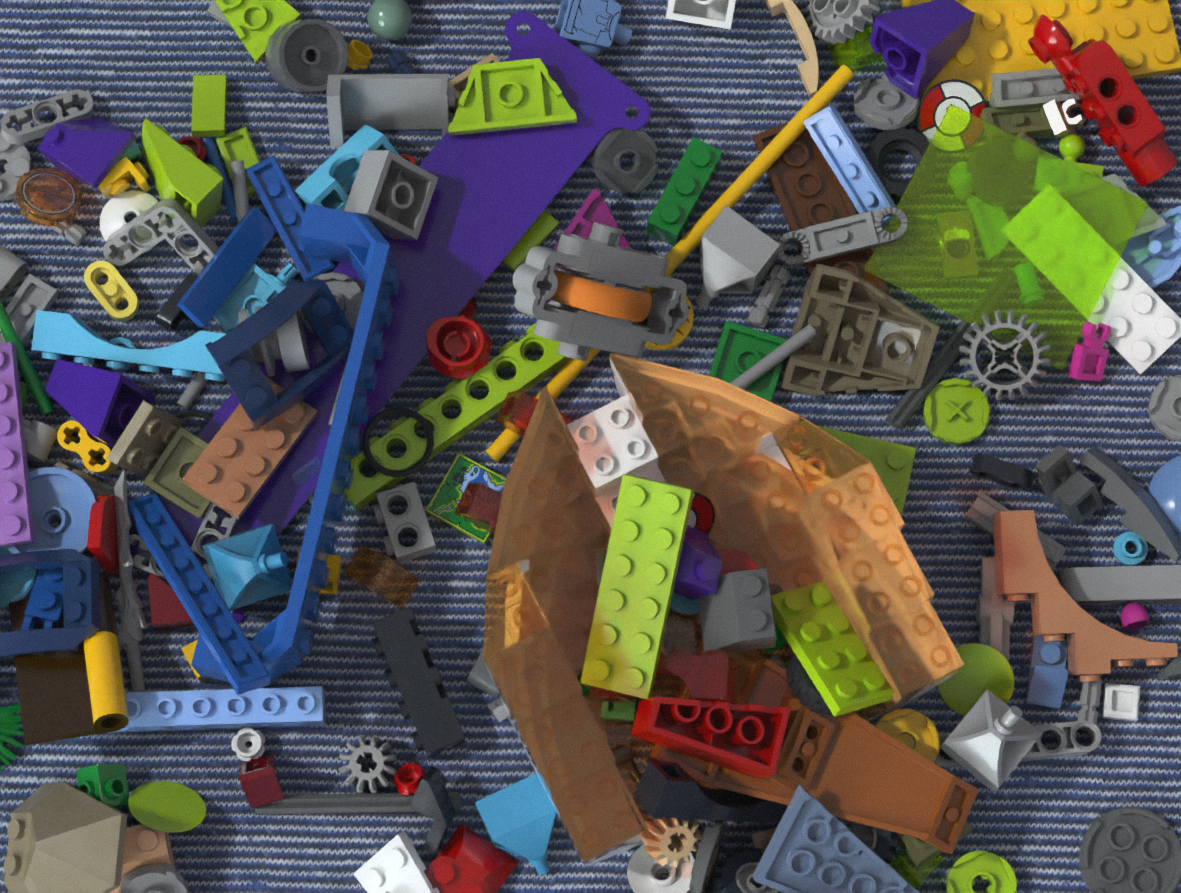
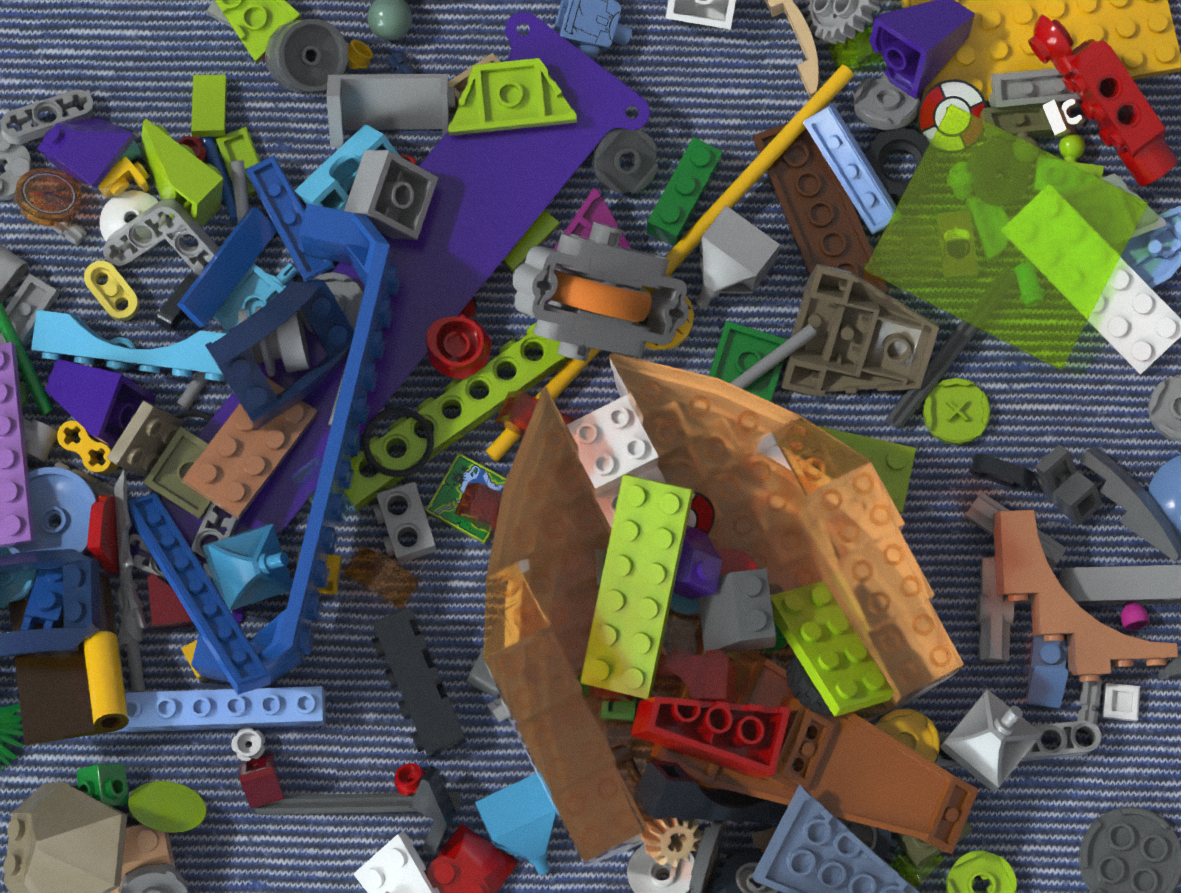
(358, 771): light grey gear -> none
(768, 296): light grey axle -> none
(842, 236): light grey plate -> none
(982, 670): lime sticker -> none
(984, 375): light grey gear -> none
(1090, 357): dark pink plate -> none
(1123, 556): medium azure plate -> none

